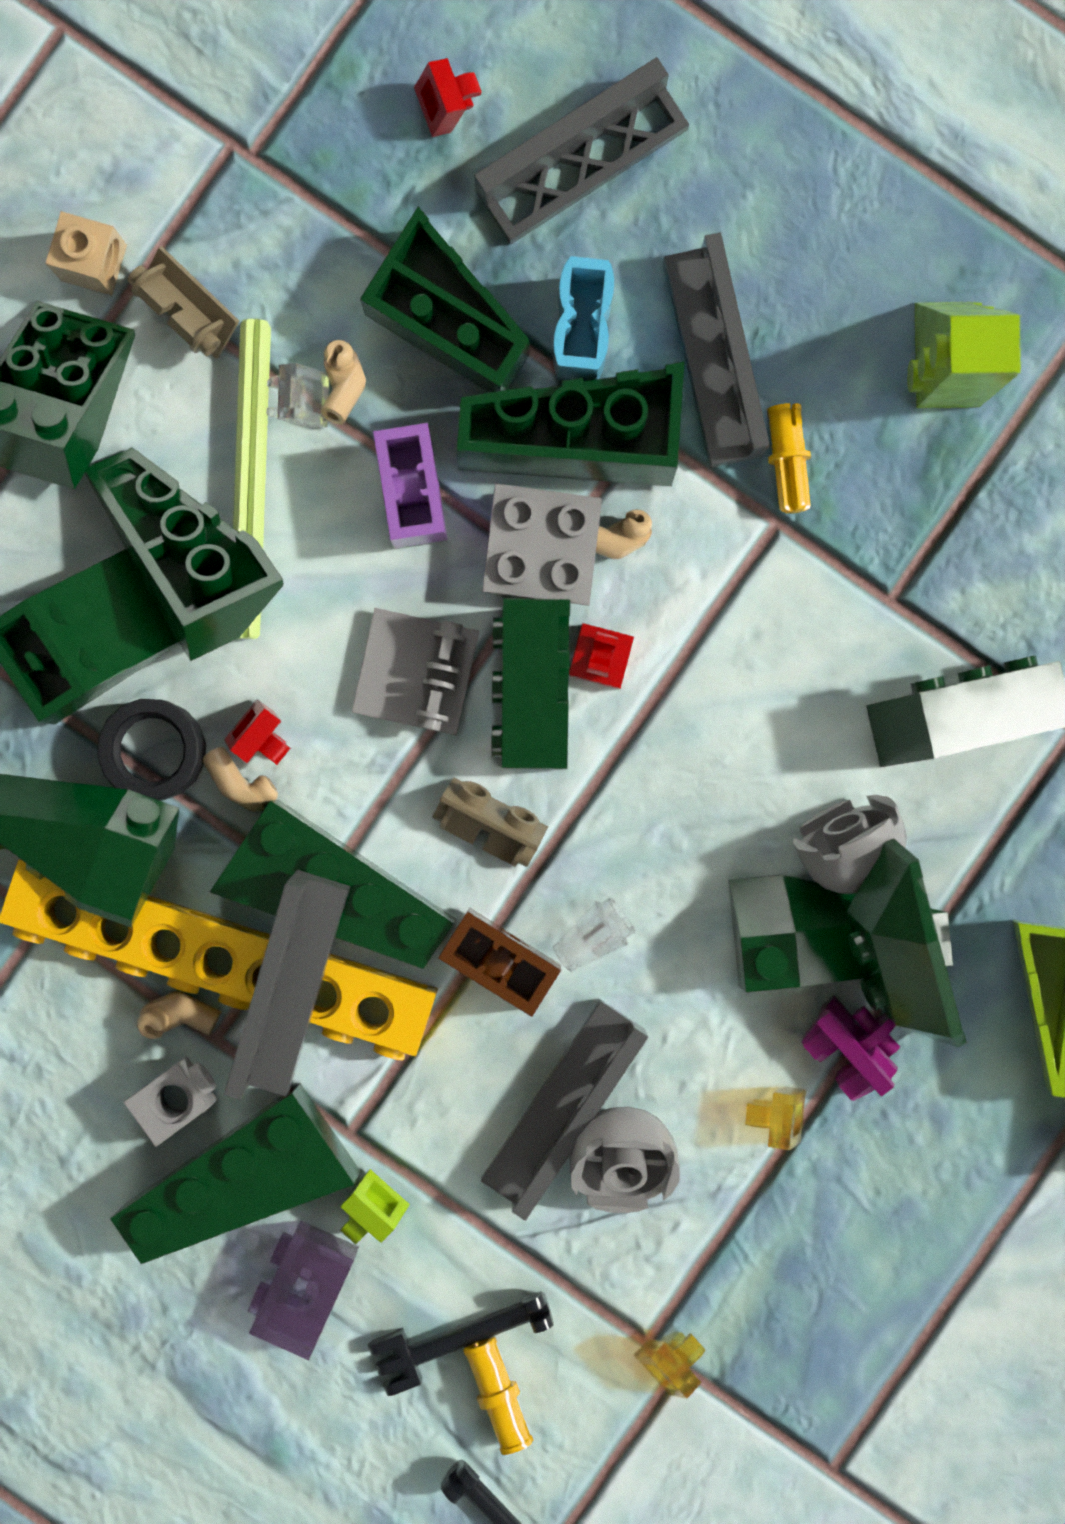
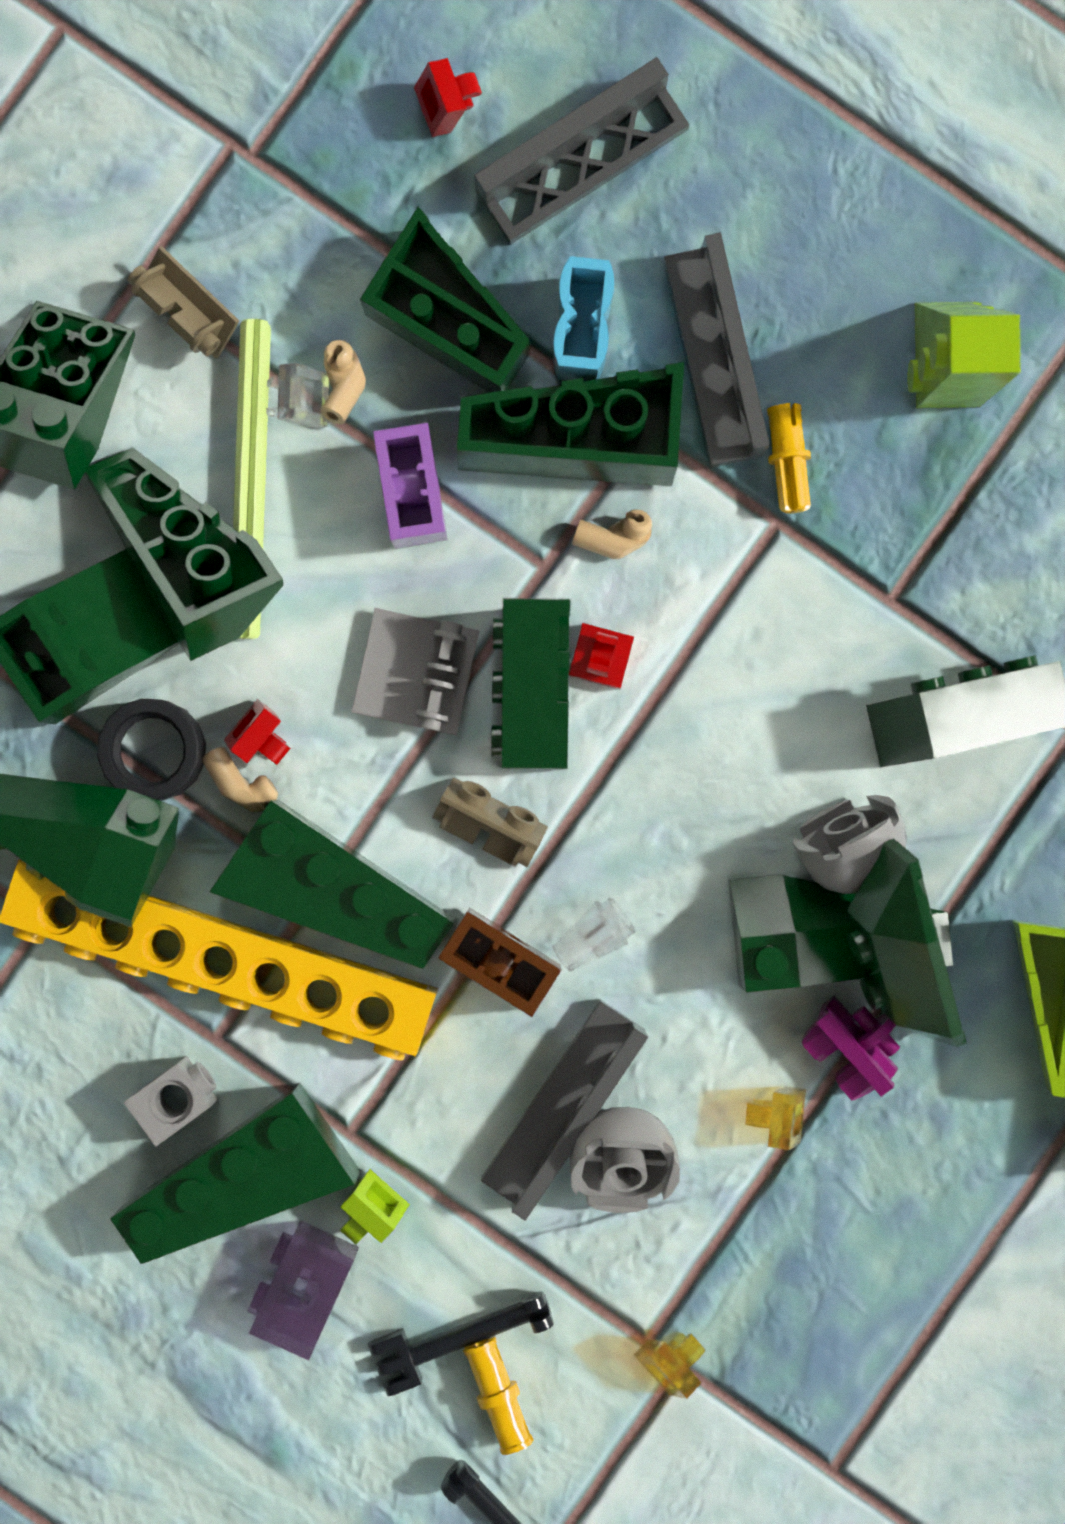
(86, 253): tan brick -> none
(174, 1010): tan arm -> none
(288, 984): dark grey fence -> none
(541, 544): light grey hinge -> none

